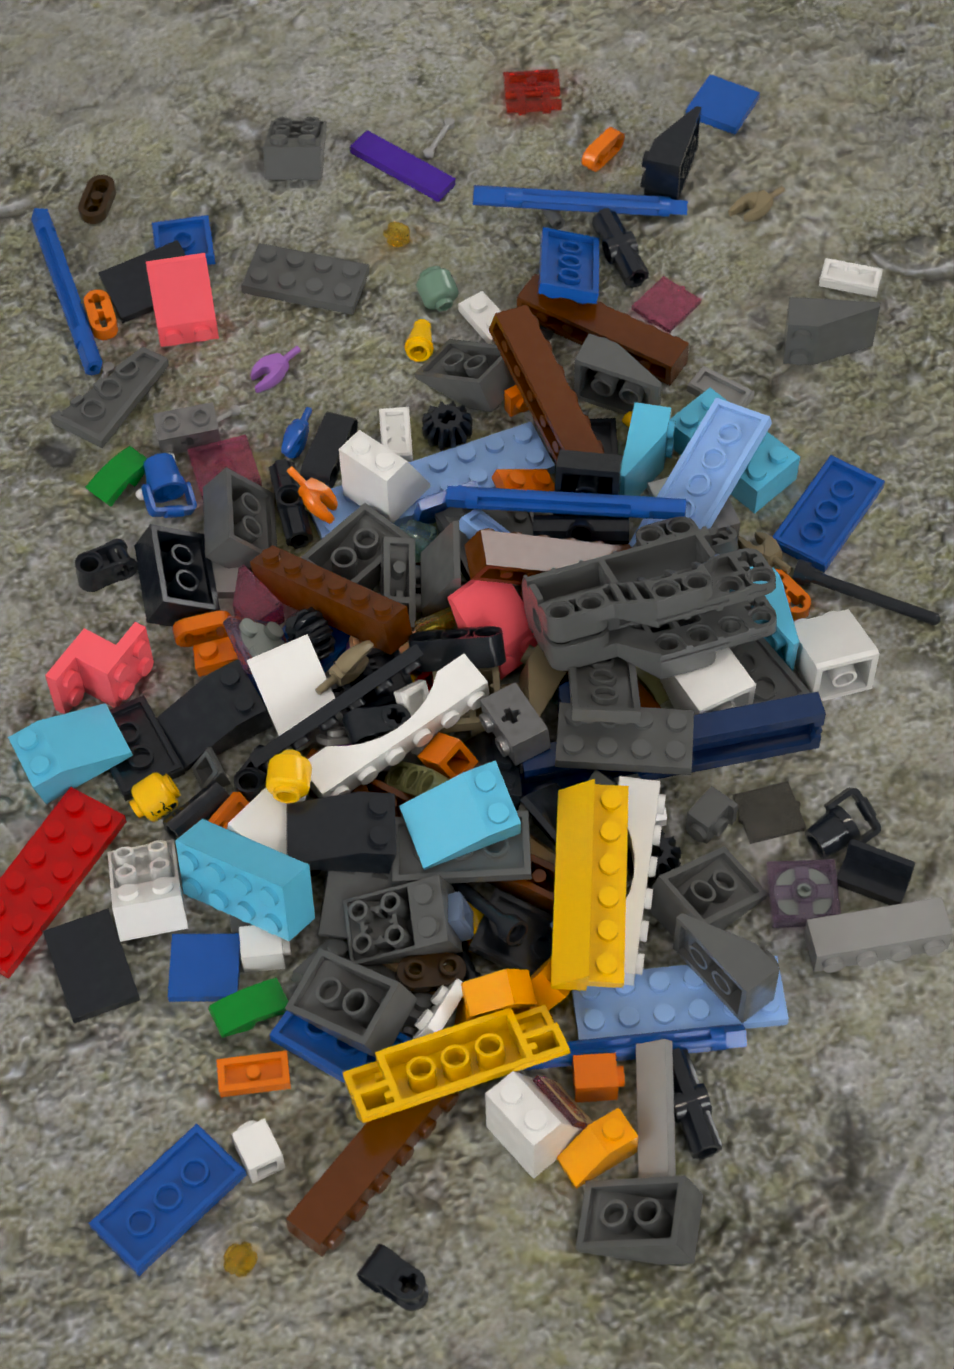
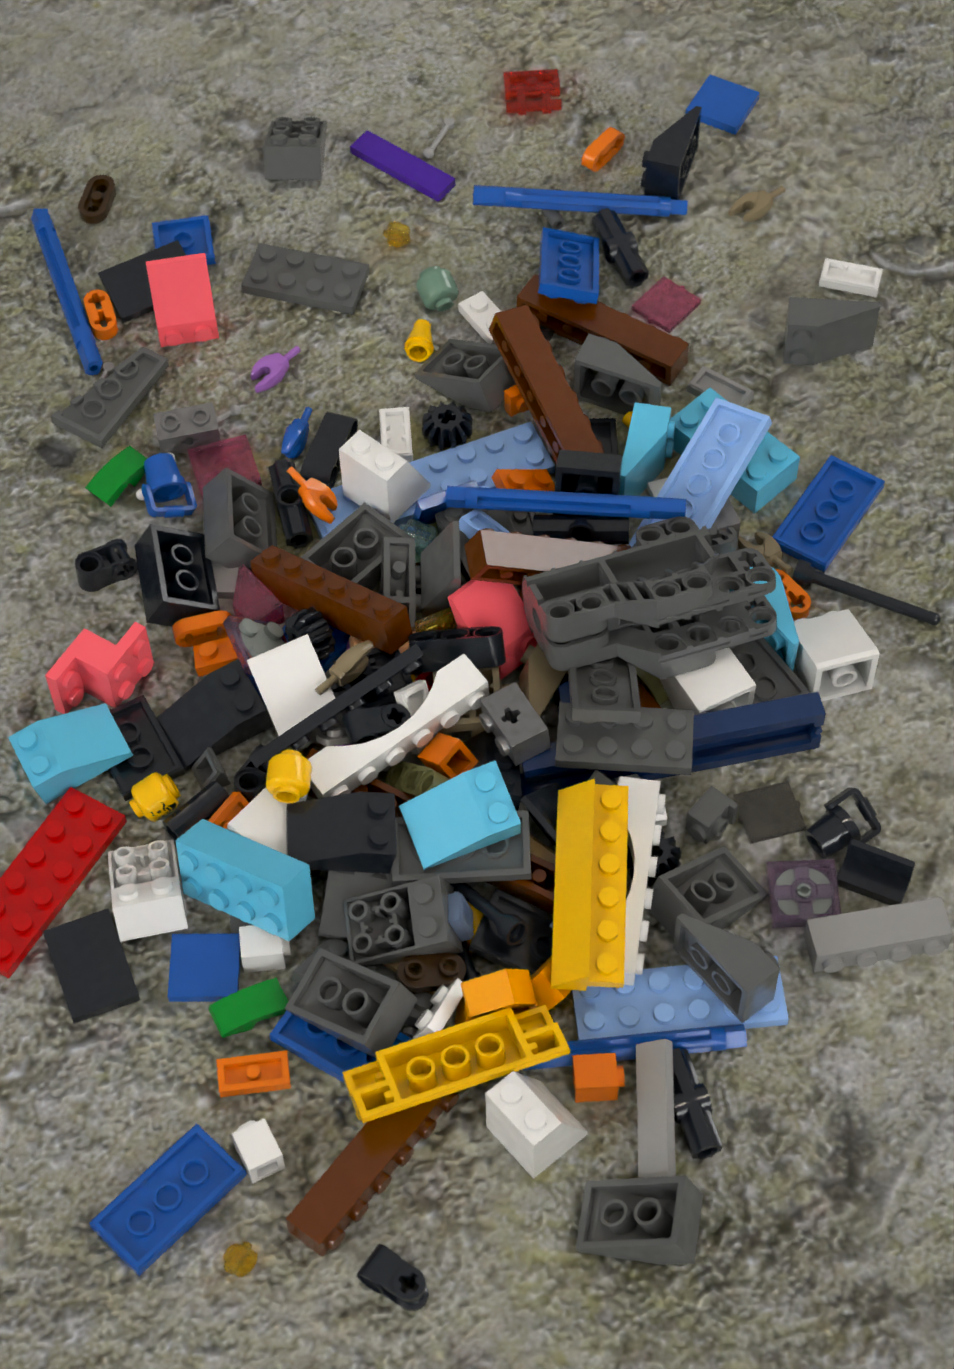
(563, 1102): clear pink piece -> none
(599, 1148): light orange slope -> none

